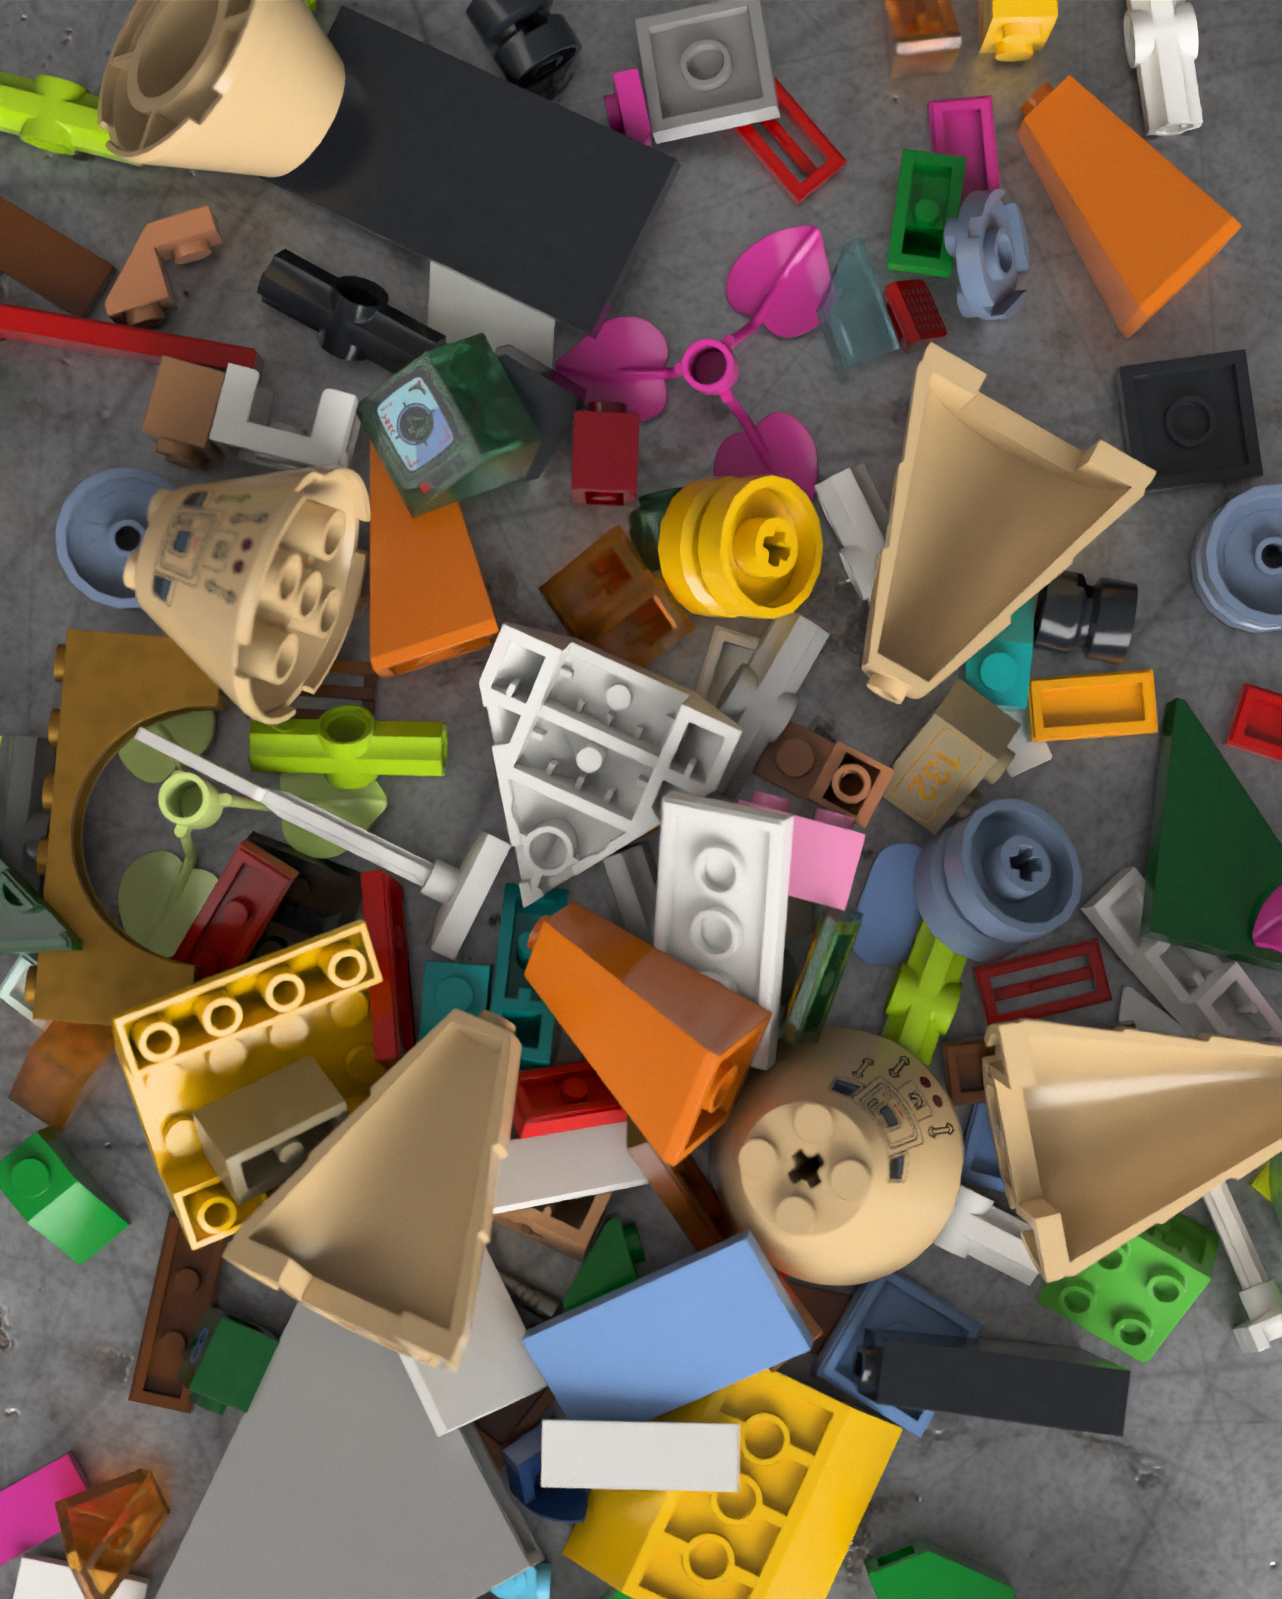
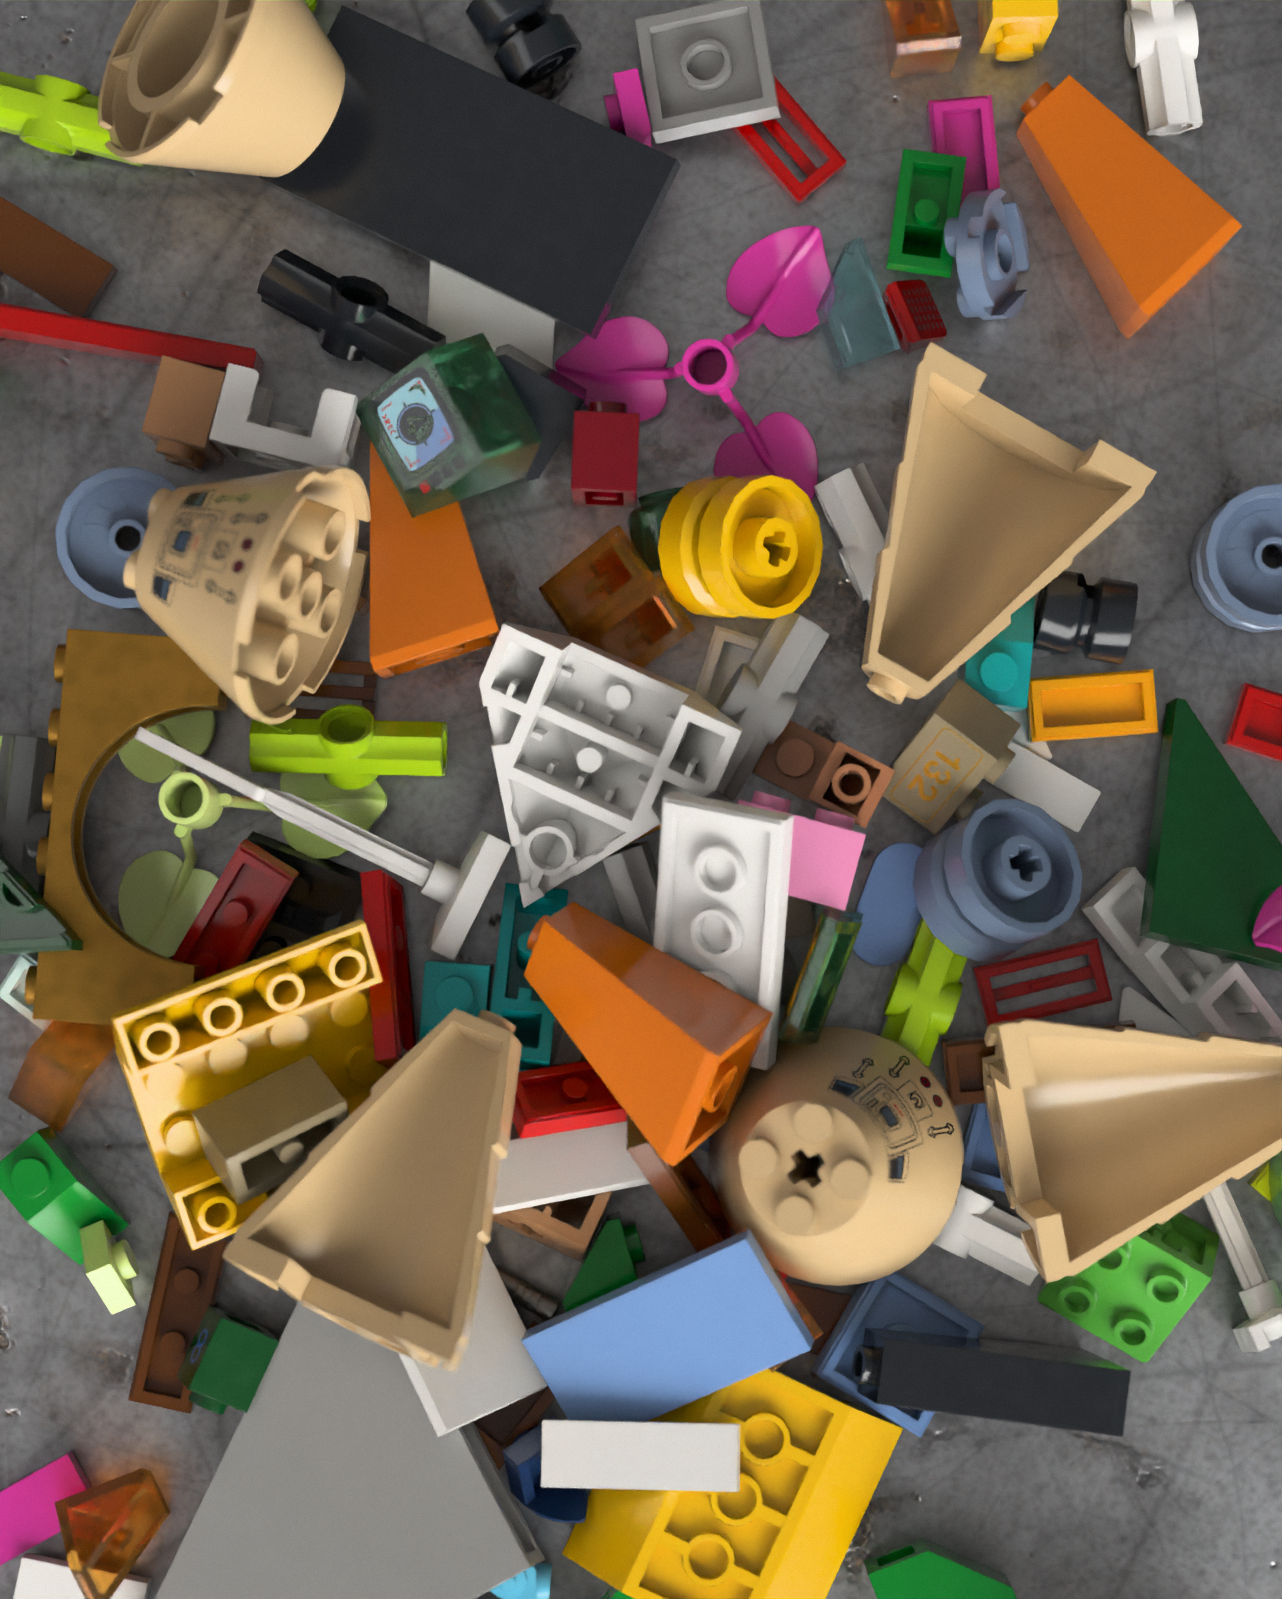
(109, 1266): none -> yellowish green plate
(143, 285): nougat slope -> none
(1048, 787): none -> white sticker
(1191, 420): black plate -> none

